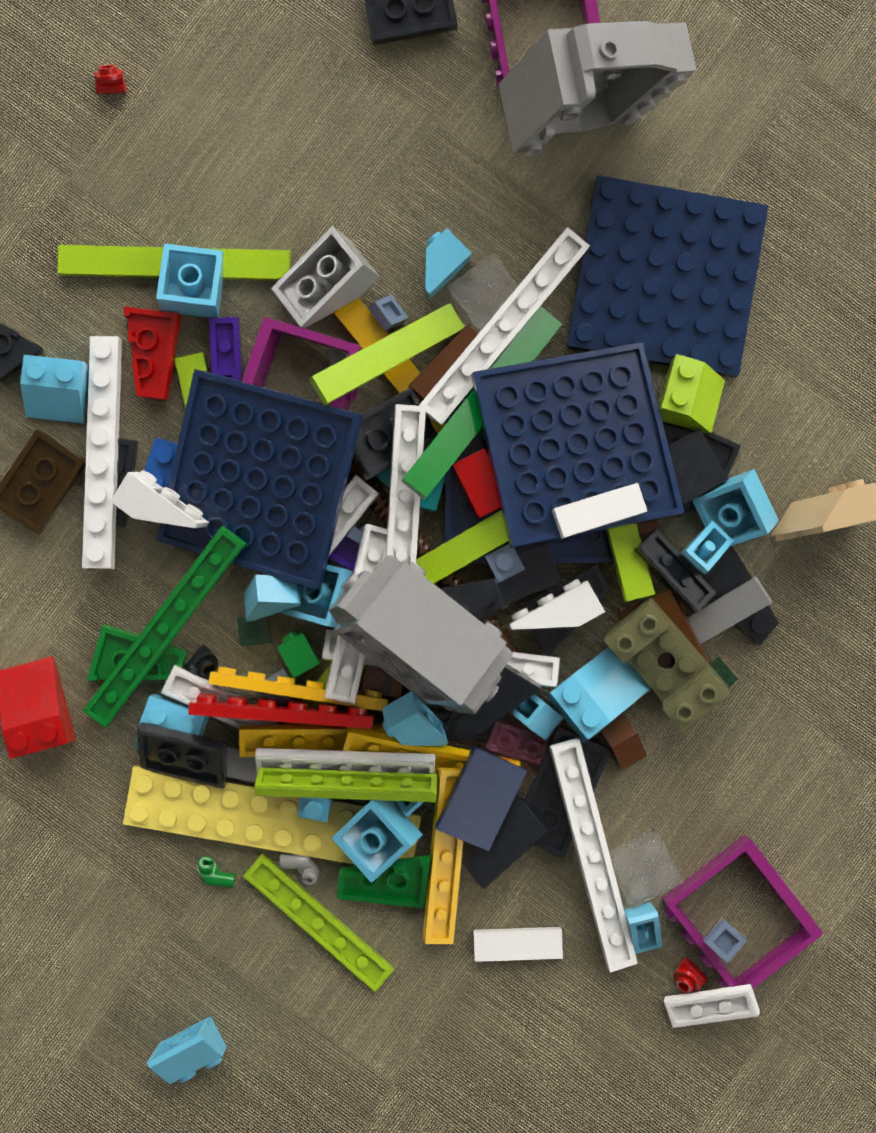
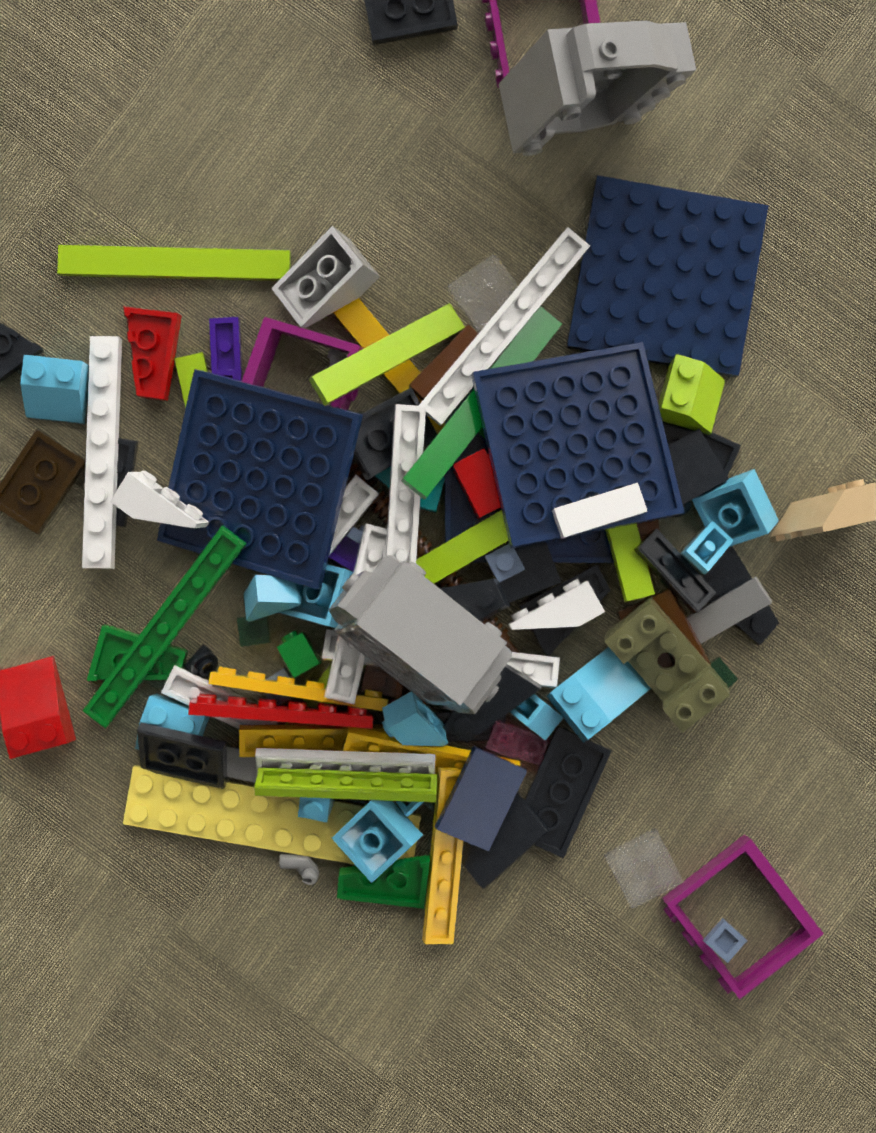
(109, 80): red plate -> none
(161, 461): blue plate -> none
(187, 1052): medium azure slope -> none
(190, 281): medium azure slope -> none
(212, 875): green arm -> none
(318, 922): lime tile -> none
(388, 313): sand blue plate -> none
(443, 260): medium azure slope -> none
(518, 944): white tile -> none
(593, 854): white plate -> none
(623, 741): reddish brown slope -> none
(644, 927): medium azure slope -> none
(689, 977): red plate -> none
(711, 1006): white tile -> none

